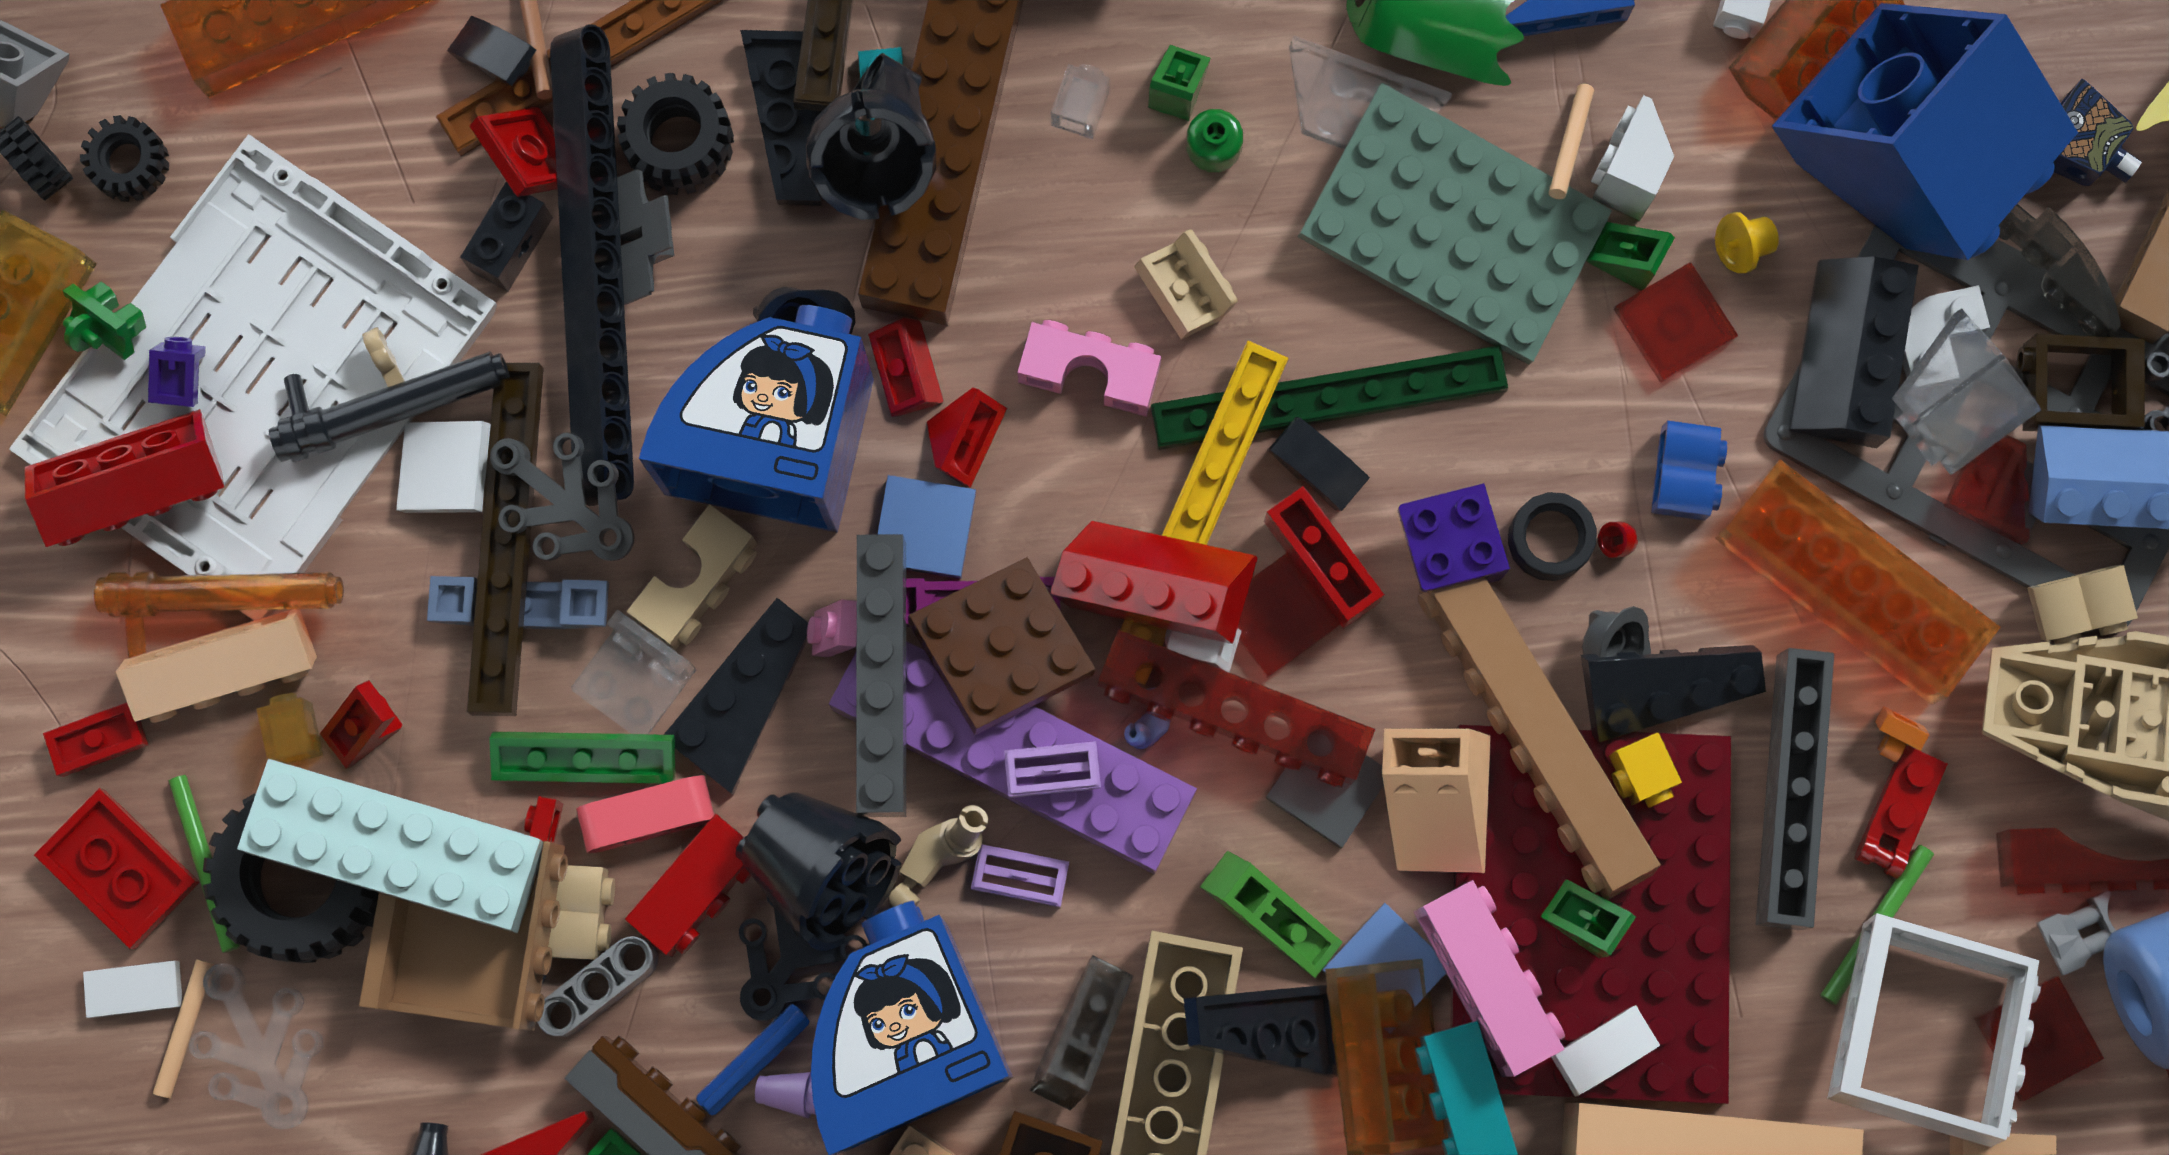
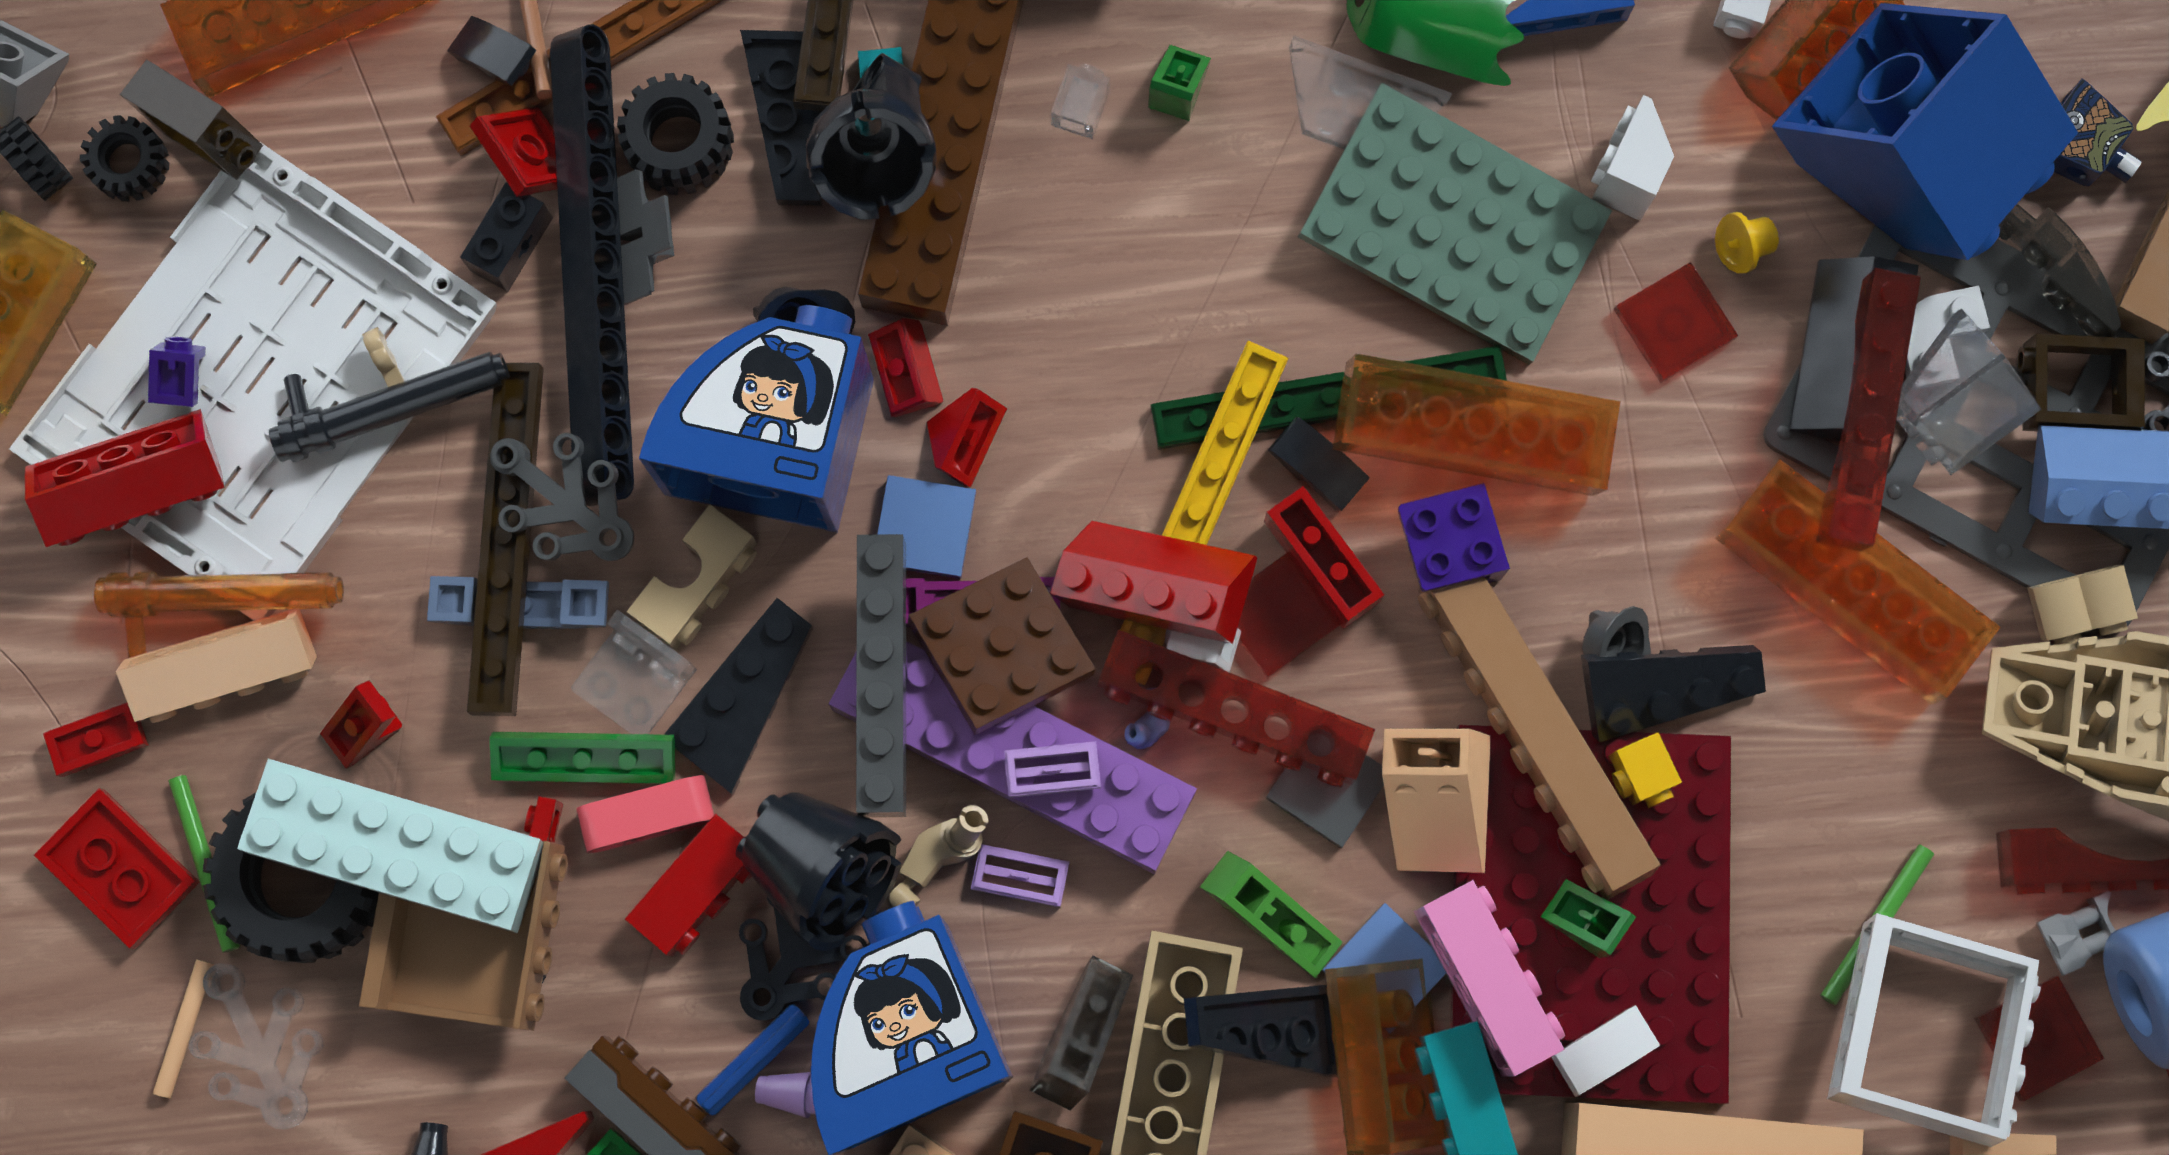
(95, 323): green hips -> none
(132, 989): white tile -> none
(191, 119): none -> window
(289, 729): clear yellow brick -> none
(443, 467): white tile -> none
(581, 924): tan brick -> none
(620, 980): light grey beam -> none
(833, 629): bright pink plate -> none
(1055, 352): bright pink arch -> none
(1187, 285): tan bracket -> none
(1214, 140): green head -> none
(1476, 425): none -> clear orange brick
(1559, 503): black tyre -> none
(1571, 141): light nougat bar -> none
(1617, 529): red hinge -> none
(1630, 253): green slope -> none
(1687, 470): blue brick -> none
(1795, 789): dark grey brick -> none
(1863, 456): none -> clear red arch
(1899, 732): orange tile -> none
(1901, 810): red plate -> none
(1994, 490): clear red wing -> none

